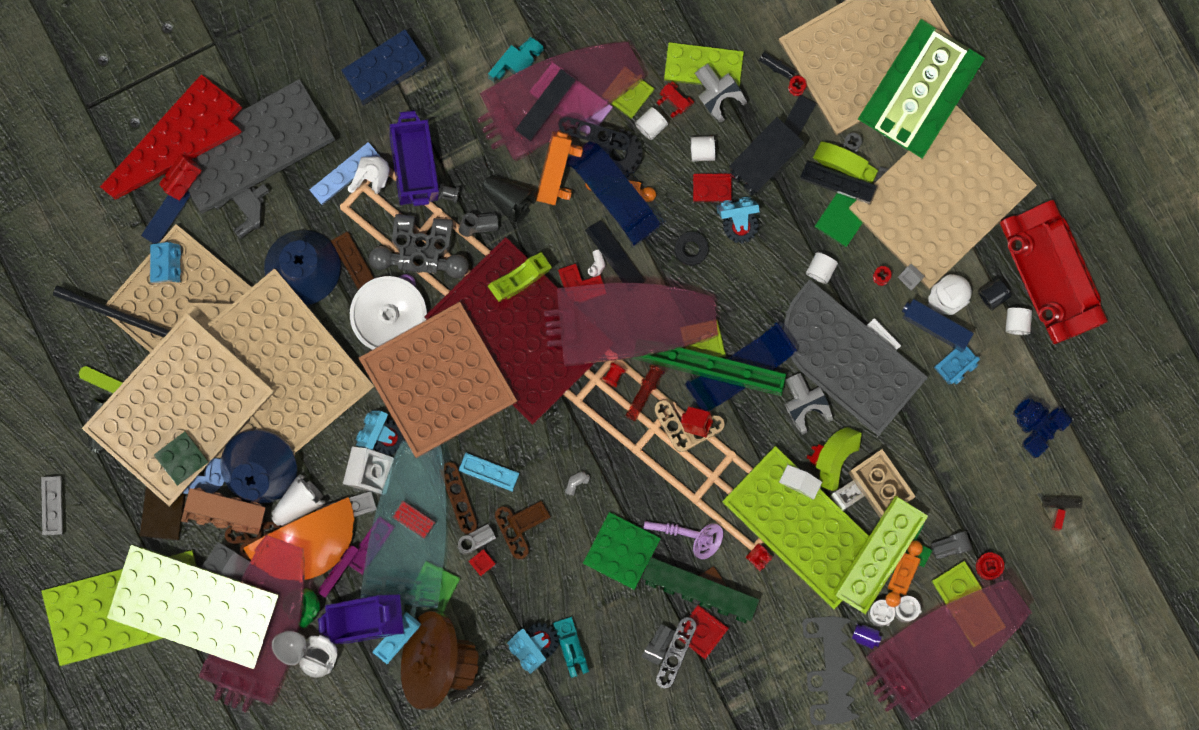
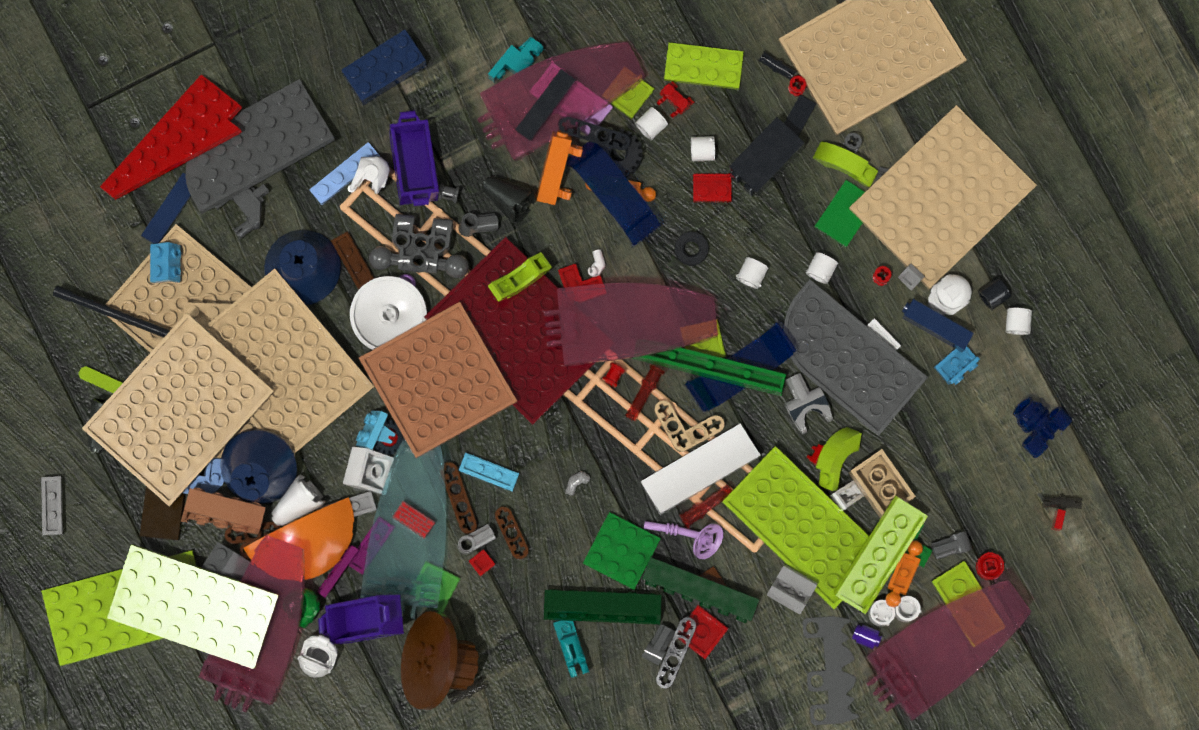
(180, 177): red brick -> none
(181, 458): dark green plate -> none
(289, 647): light grey helmet -> none
(391, 645): medium azure tile -> none
(529, 518): reddish brown tile -> none
(533, 646): medium azure plate -> none
(602, 606): none -> dark green brick
(613, 253): black tile -> none
(696, 421): red brick -> none
(697, 511): none -> clear red pin
(700, 469): none -> white arch
(717, 90): light grey connector -> none
(739, 218): plate -> none
(752, 273): none -> white piece
(759, 557): red tile -> none
(792, 589): none -> light grey bracket
(800, 481): white slope -> none
(838, 182): black tile -> none
(921, 88): piece -> none
(1054, 272): red panel -> none

